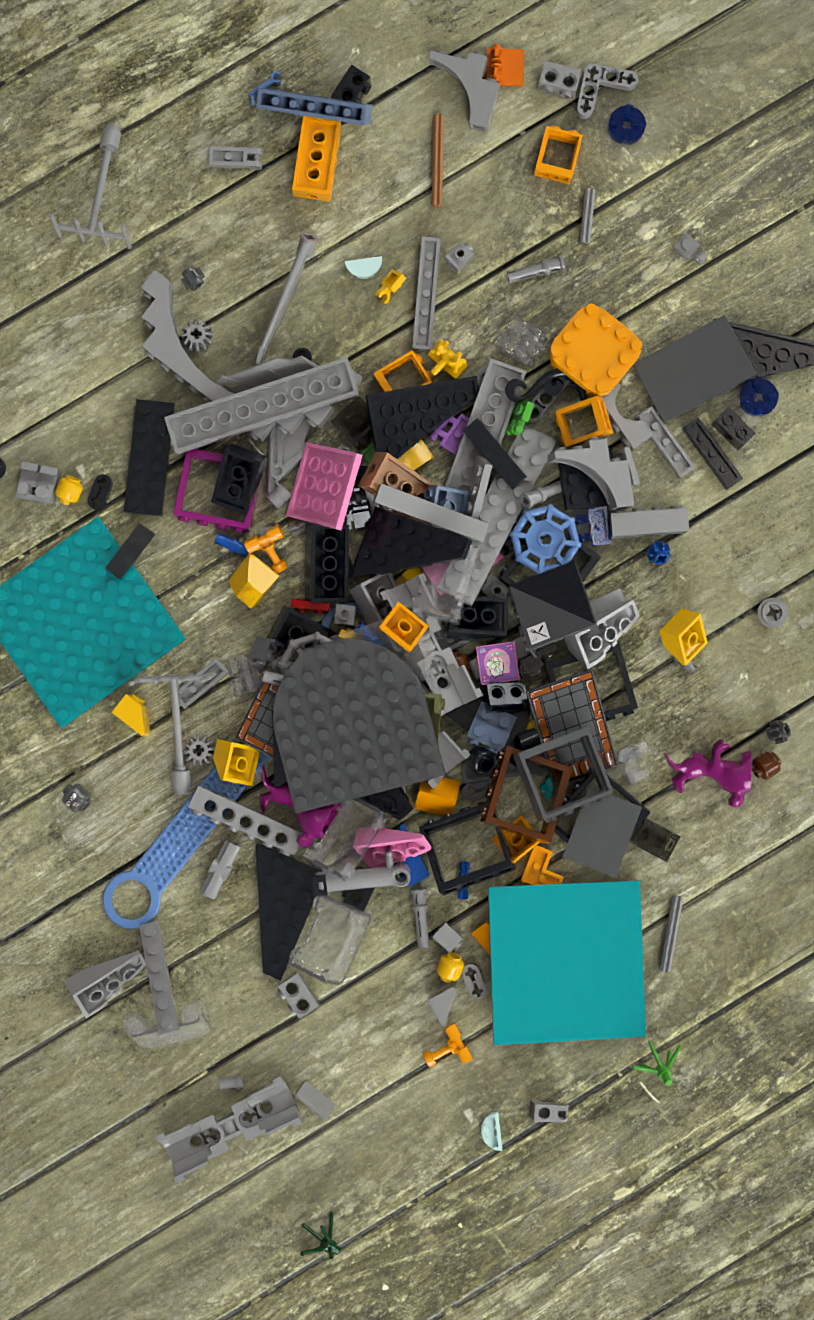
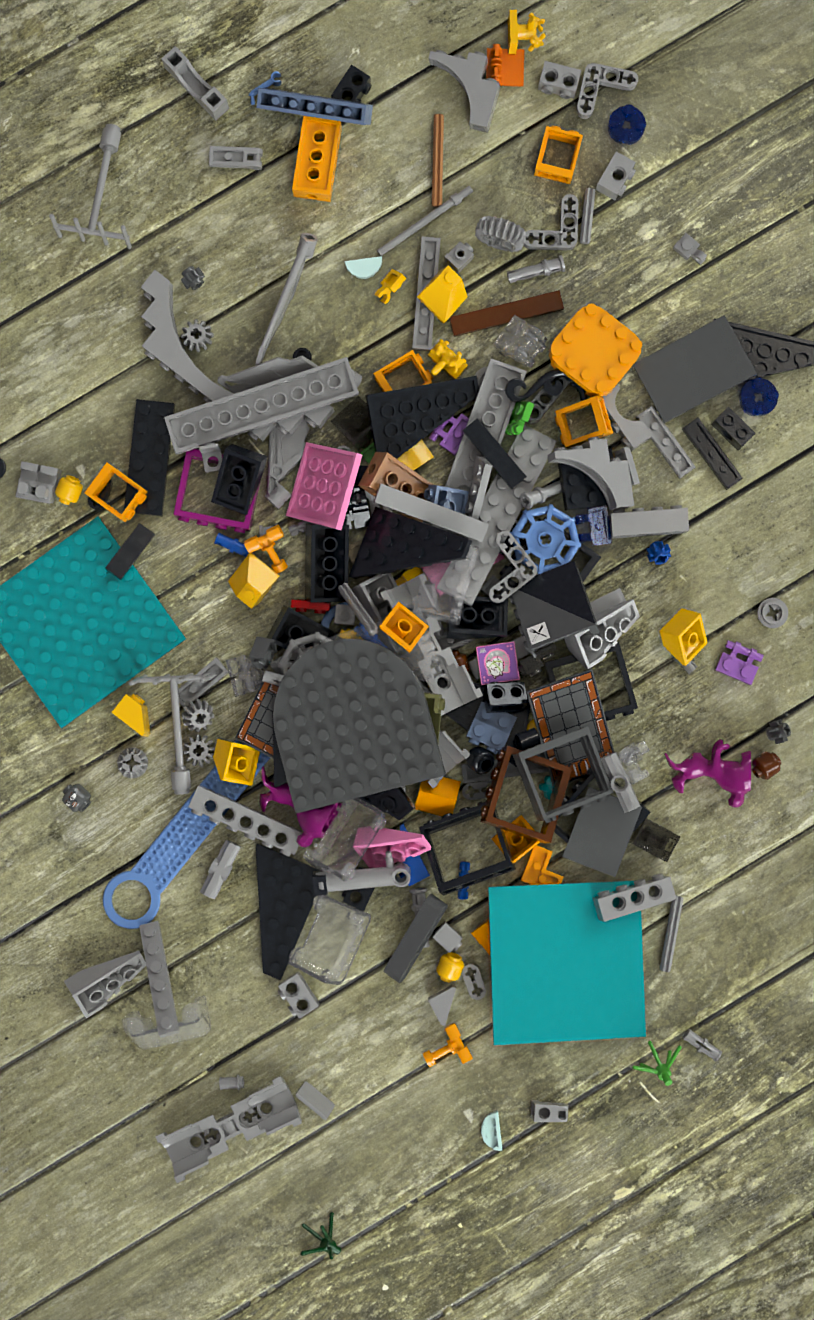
(101, 481): none -> light orange window
(137, 770): none -> light grey gear
(194, 722): none -> light grey gear
(206, 95): none -> light grey arch
(209, 450): none -> light grey bracket
(358, 609): none -> light grey axle
(415, 938): none -> dark grey beam
(444, 294): none -> yellow slope
(454, 200): none -> light grey bar
(500, 233): none -> light grey gear
(503, 313): none -> reddish brown tile
(518, 572): none -> light grey beam
(524, 32): none -> yellow piece
(559, 236): none -> light grey beam
(618, 165): none -> light grey brick
(626, 793): none -> light grey piece
(663, 893): none -> light grey brick
(713, 1052): none -> light grey pin
(737, 668): none -> medium lavender plate

